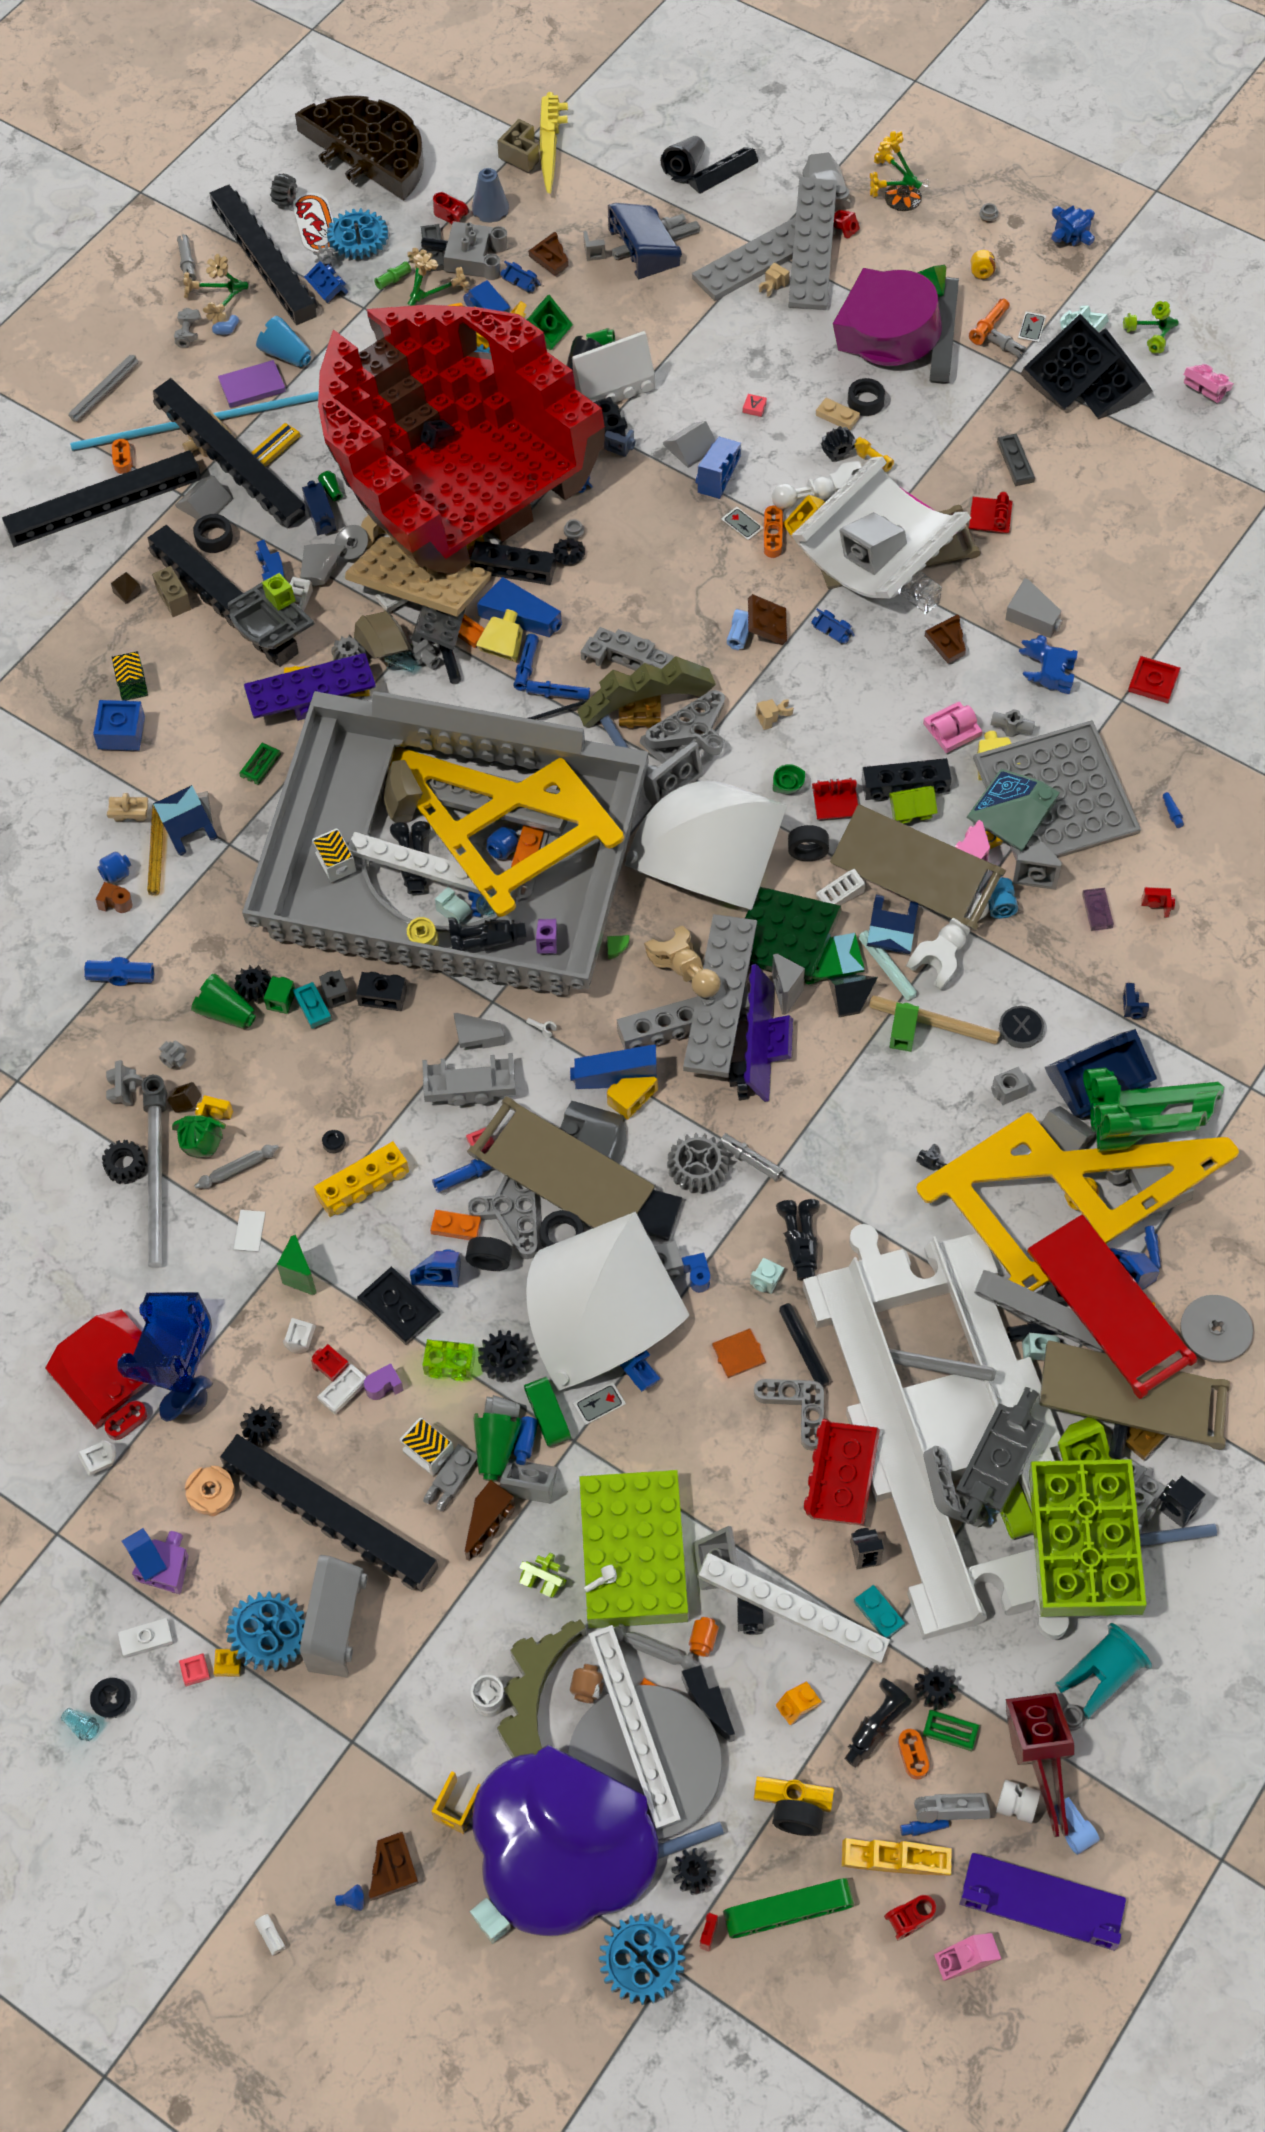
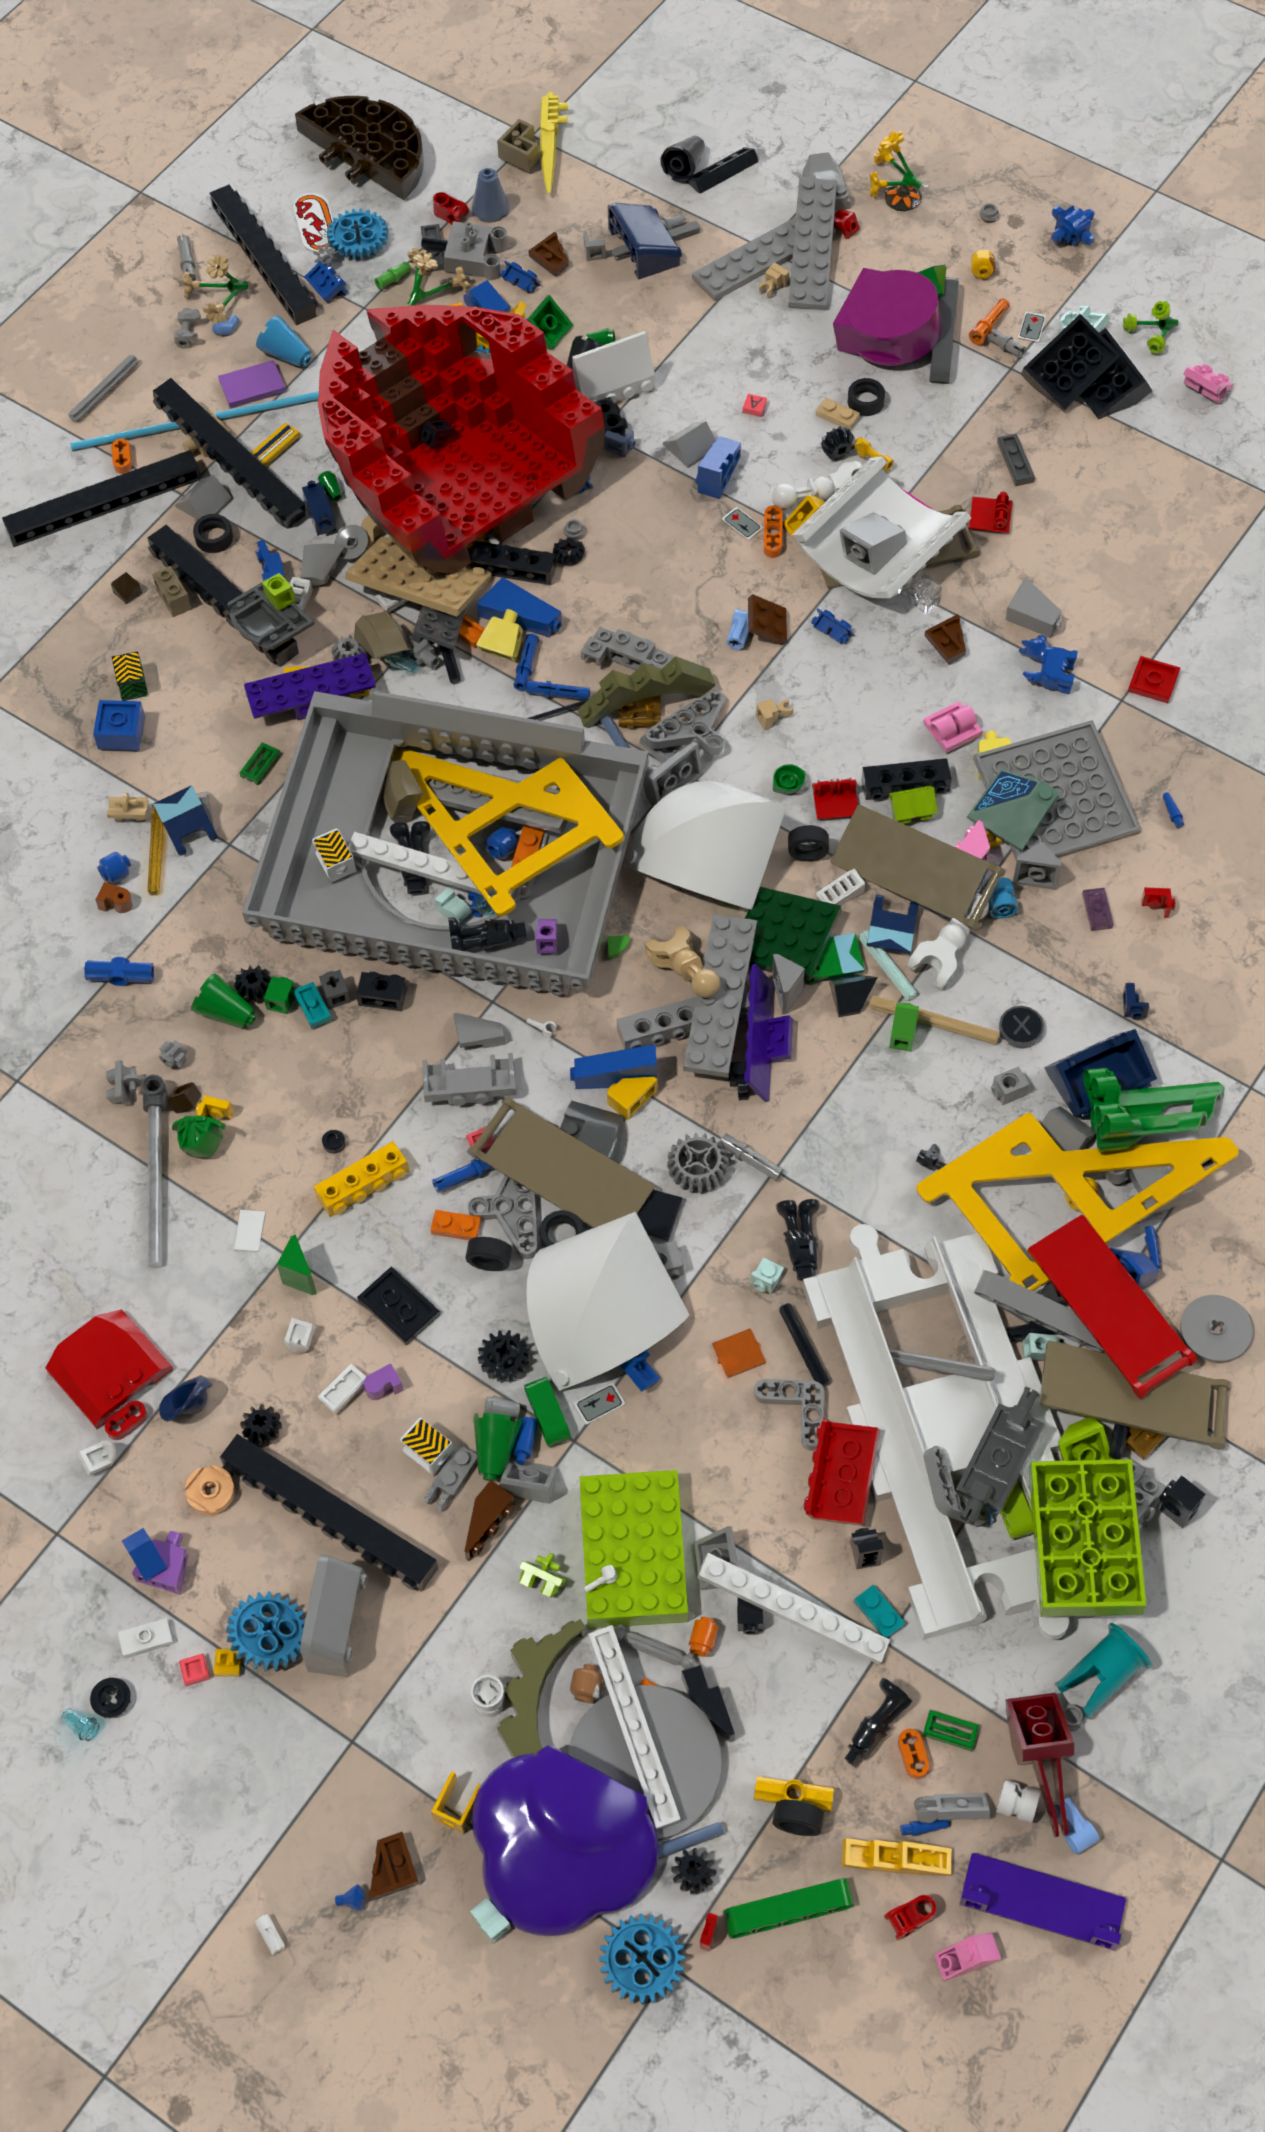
(117, 1151): black tyre -> none
(170, 1341): clear blue windscreen -> none
(236, 1166): light grey wheel -> none
(283, 190): dark grey gear -> none
(329, 1362): red bracket -> none
(422, 931): light yellow wheel -> none
(438, 1270): blue slope -> none
(450, 1353): clear neon green brick -> none
(698, 1270): blue leg -> none
(797, 1702): light orange bracket -> none
(926, 1688): black gear -> none
(1012, 723): light grey axle -> none
(1178, 1534): sand blue piece -> none

